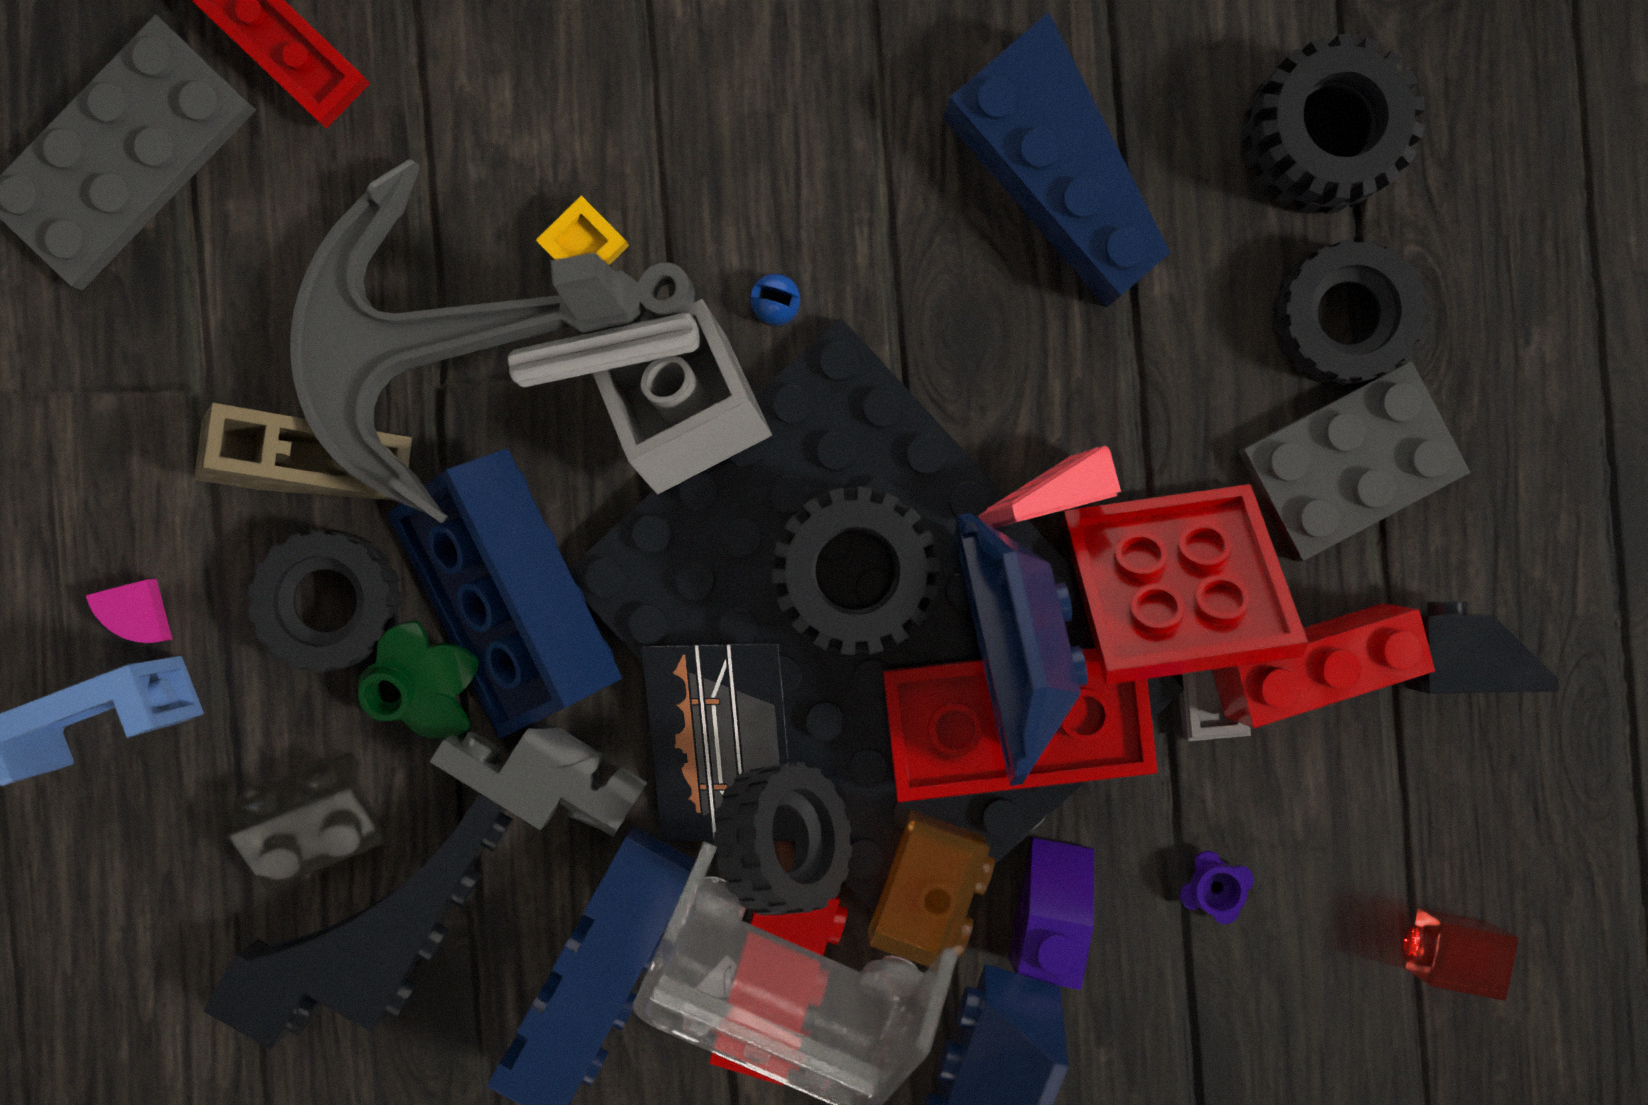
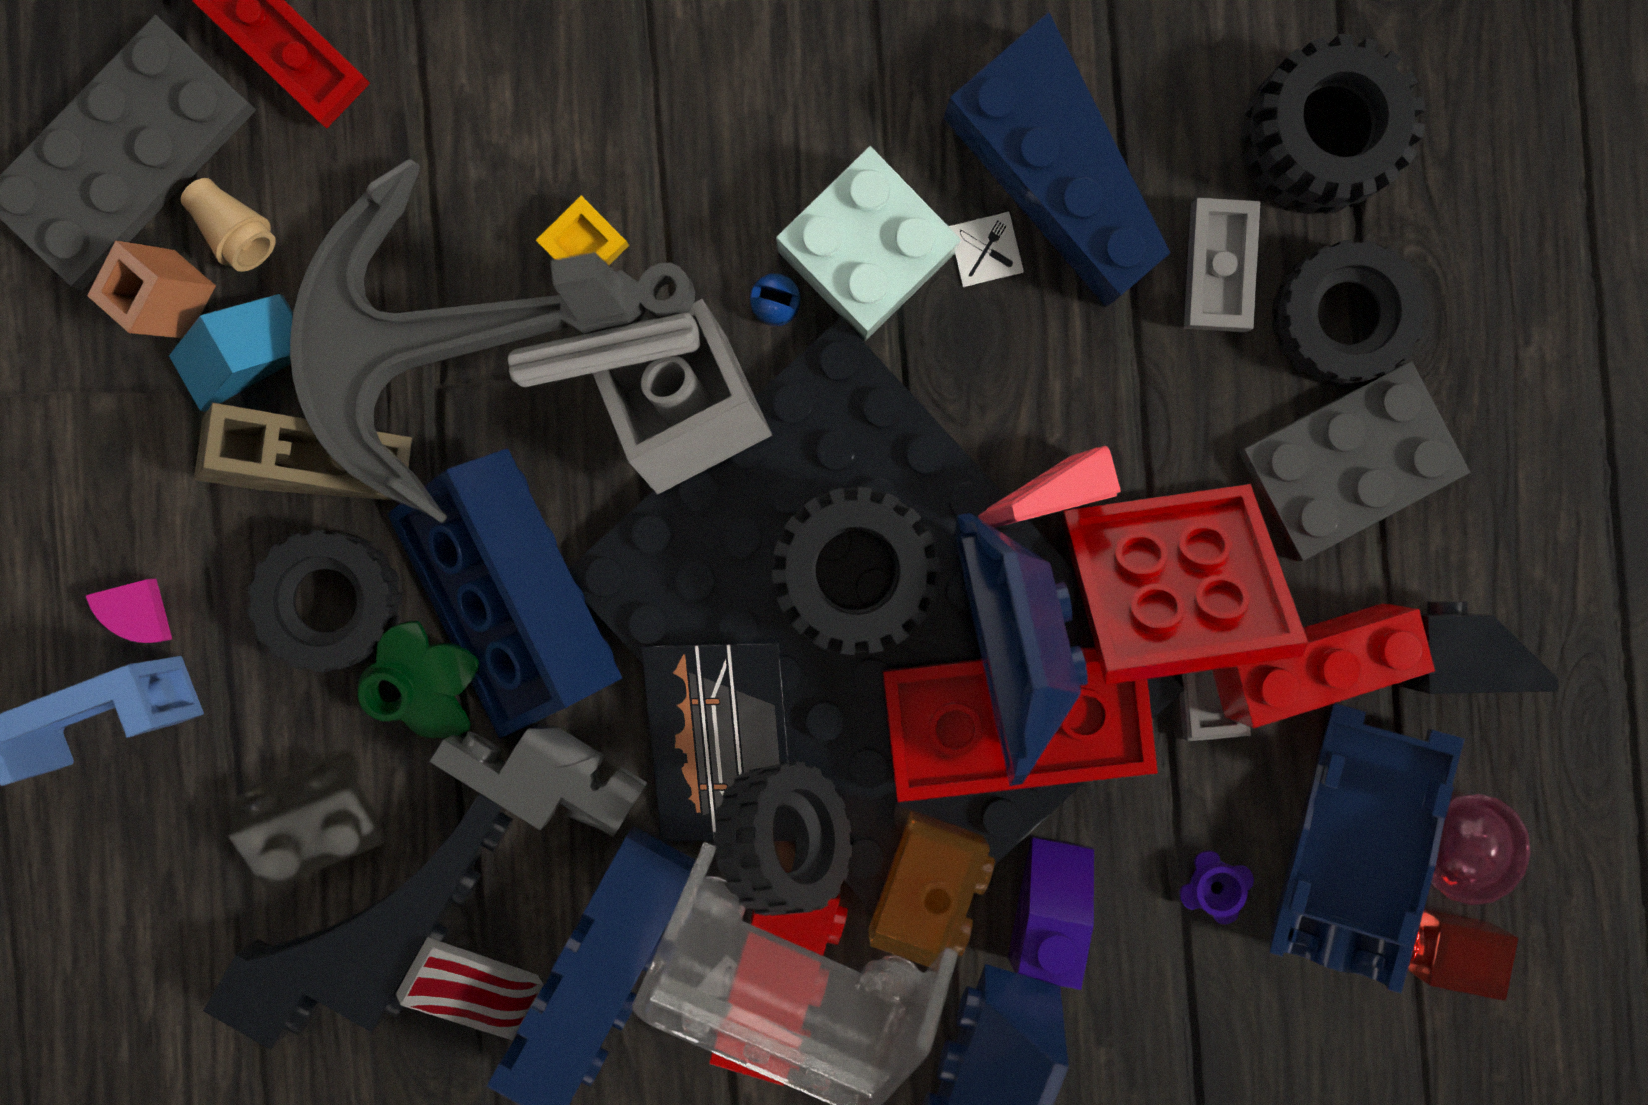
(150, 290): none -> nougat brick
(231, 229): none -> tan cone
(234, 349): none -> dark azure slope
(469, 989): none -> tile
(867, 243): none -> light aqua brick
(987, 249): none -> white sticker
(1222, 265): none -> light grey plate
(1366, 848): none -> dark blue piece
(1481, 850): none -> clear pink hat

